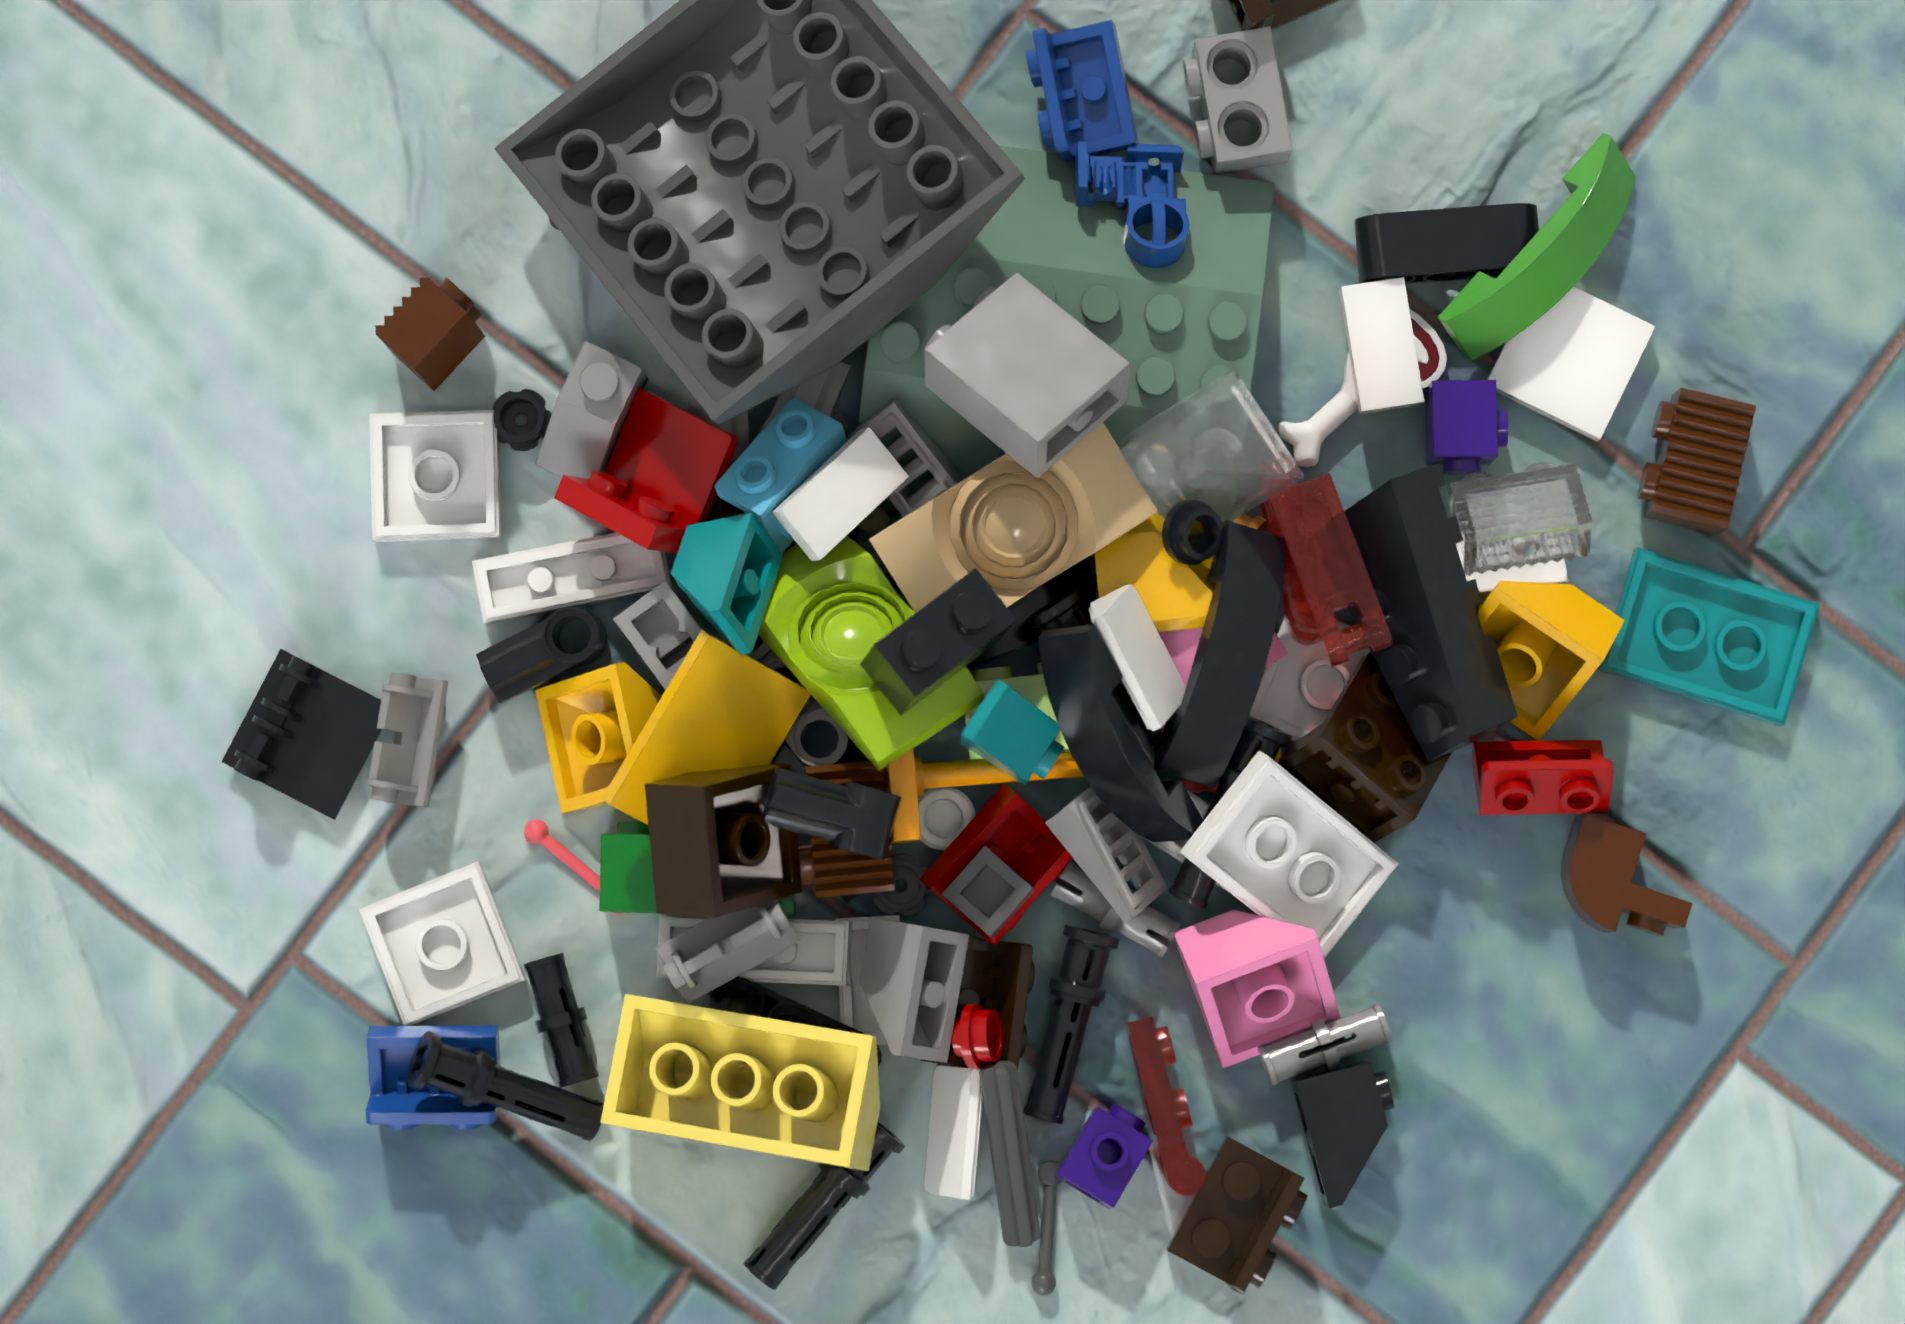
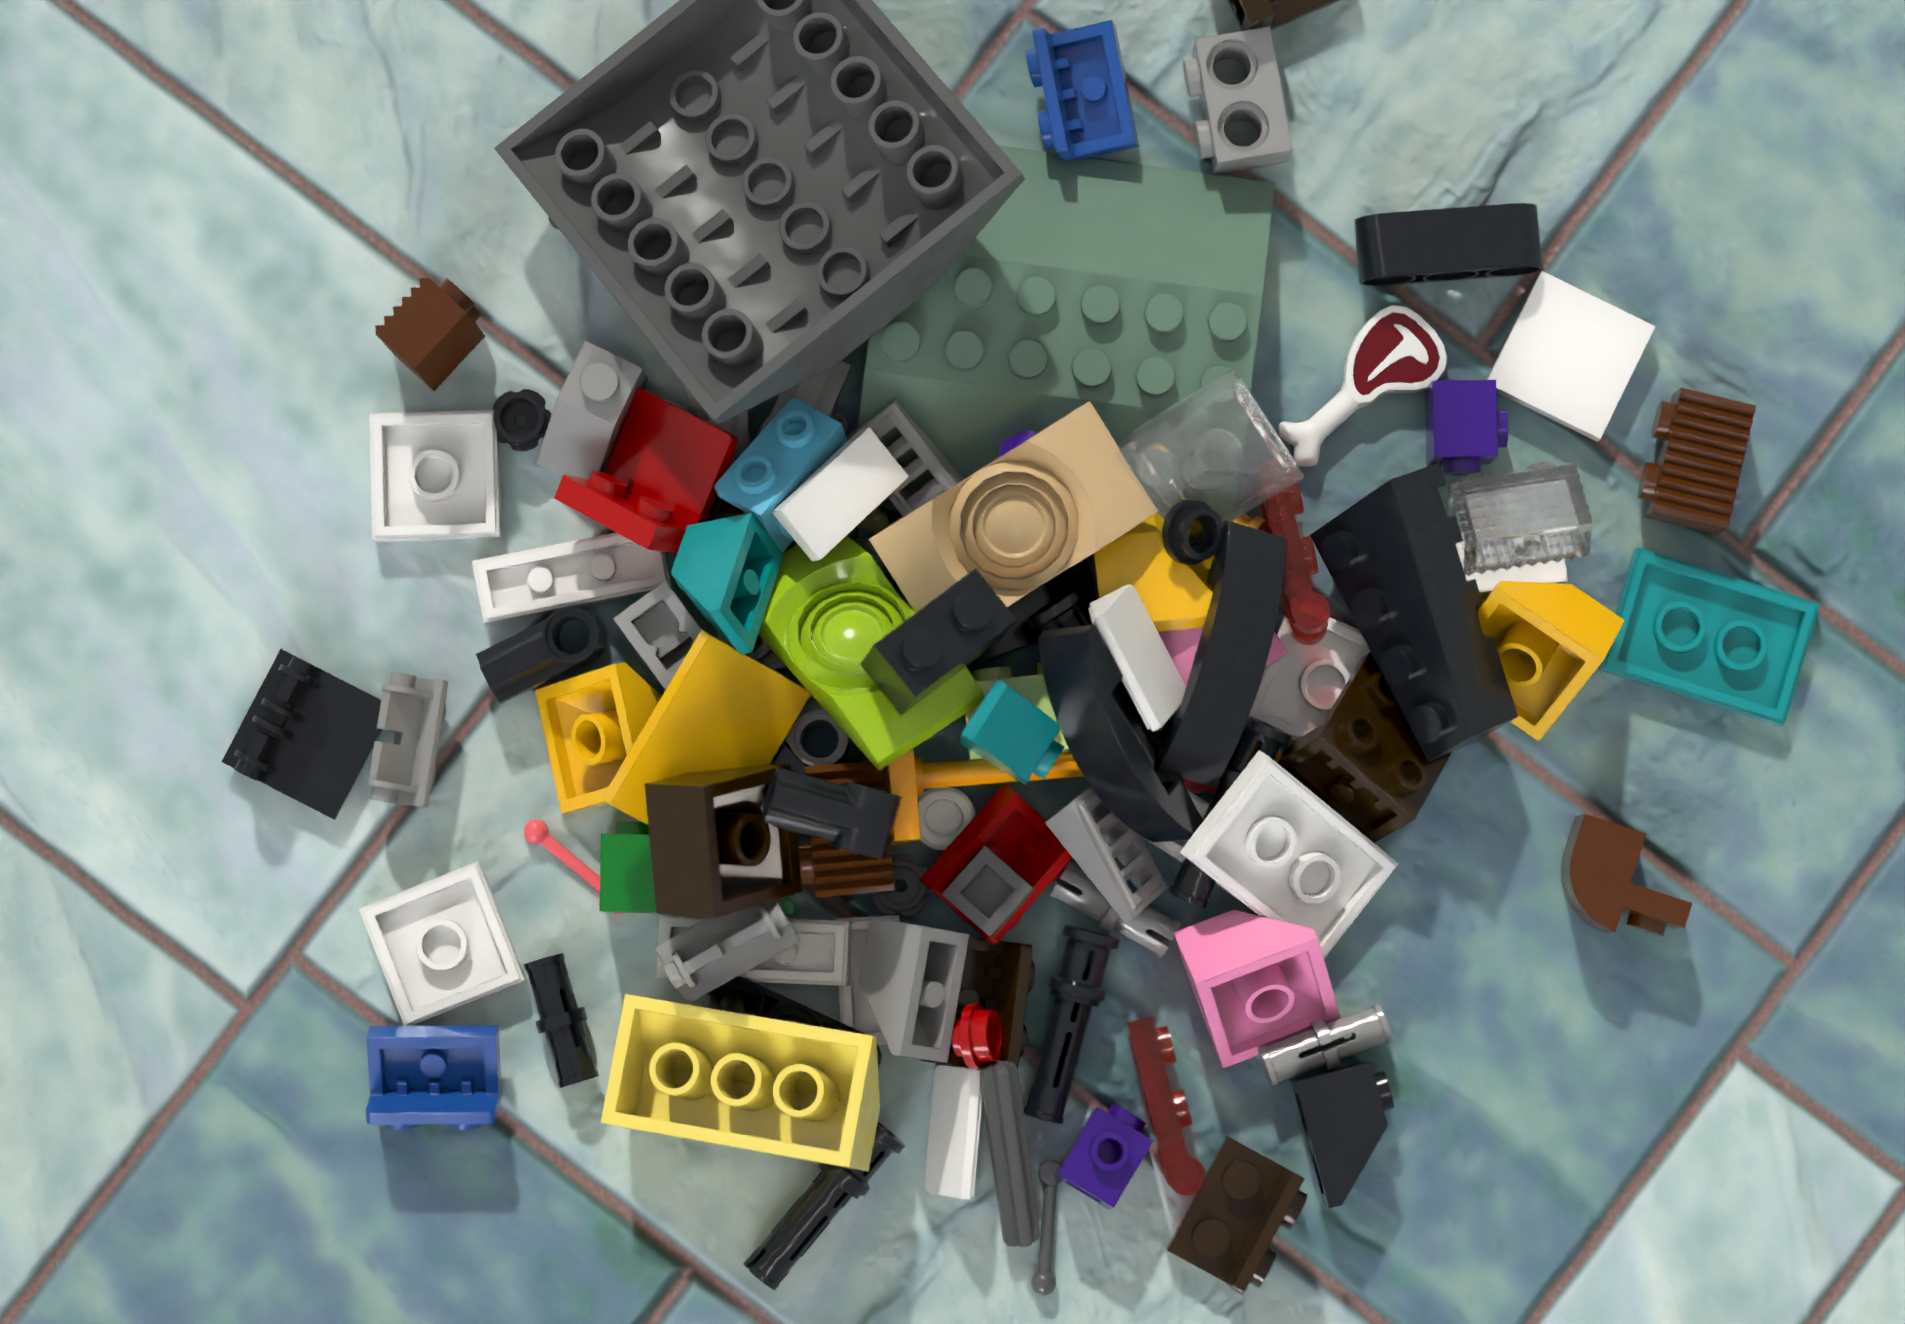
(478, 1080): black pin -> none
(1026, 374): light grey brick -> none
(1147, 194): blue piece -> none
(1329, 567): clear red plate -> none
(1381, 345): white tile -> none
(1541, 777): red bracket -> none
(1552, 261): bright green slope -> none

